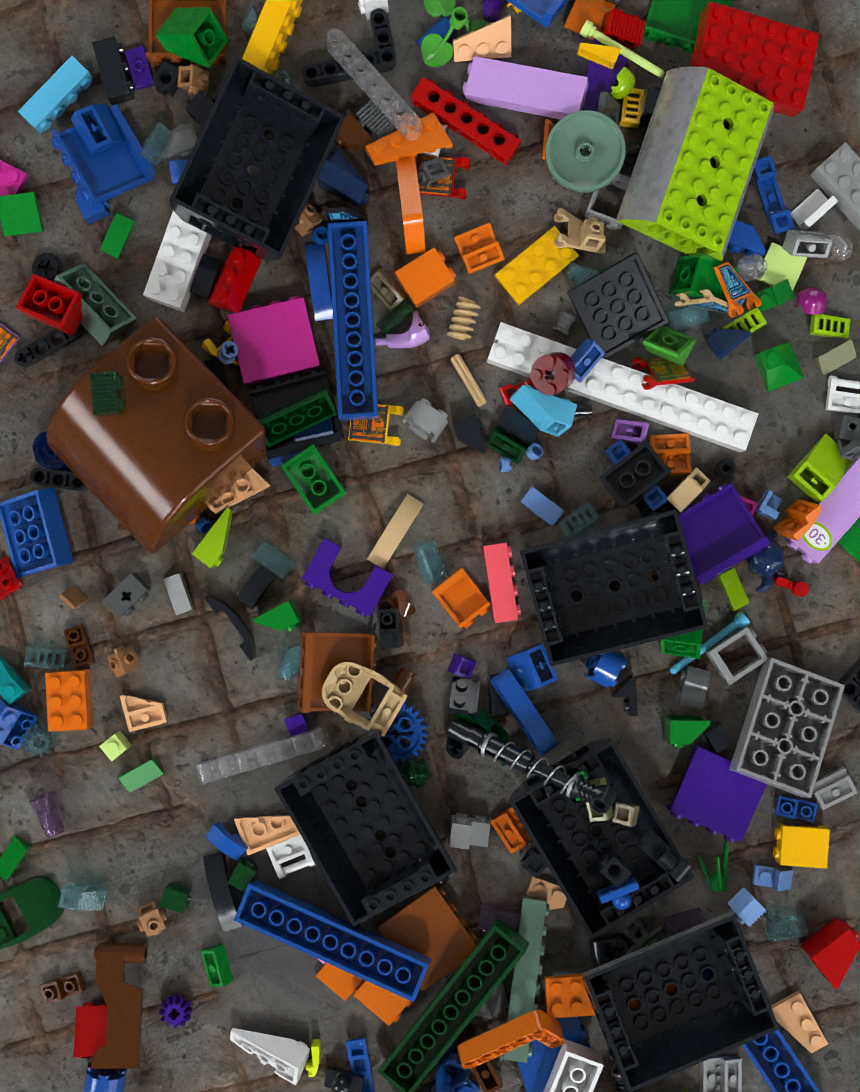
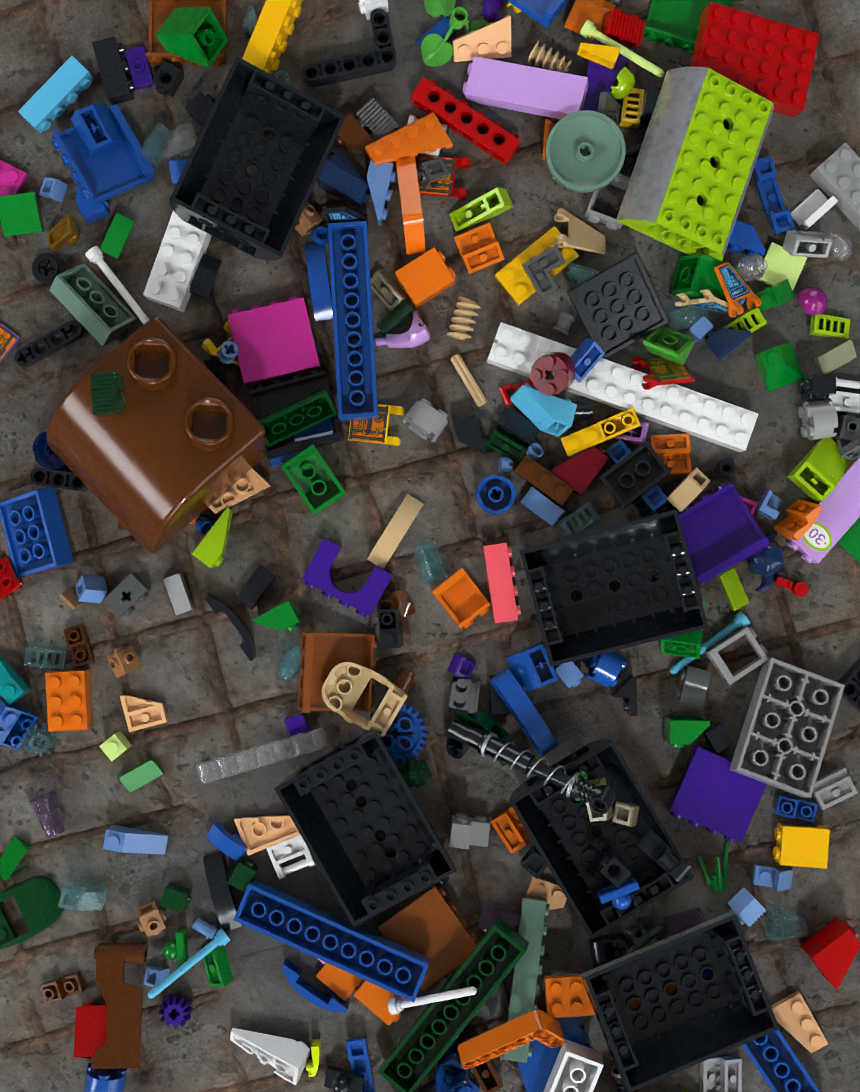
(52, 304): red slope -> none
(53, 189): none -> medium blue slope
(63, 233): none -> pearl gold tile
(91, 588): none -> medium blue panel
(95, 256): none -> white piece
(134, 840): none -> medium blue slope
(155, 975): none -> medium blue slope
(178, 948): none -> green tile
(193, 79): medium nougat brick -> none
(204, 928): none -> medium blue pin
(219, 939): none -> medium azure piece
(234, 280): red slope -> none
(273, 560): clear light blue slope -> none
(331, 1003): none -> blue slope
(369, 76): clear beam -> none
(379, 183): none -> medium blue slope
(397, 1004): none -> white piece
(481, 209): none -> lime slope
(496, 483): none -> blue brick
(538, 271): none -> dark grey plate
(543, 480): none -> reddish brown brick
(547, 60): none -> tan piece
(569, 674): none -> medium blue brick
(581, 469): none -> dark red slope
(593, 230): tan brick -> none
(600, 432): none -> yellow slope
(701, 329): none -> medium blue slope
(817, 386): none -> black brick
(818, 419): none -> light grey brick

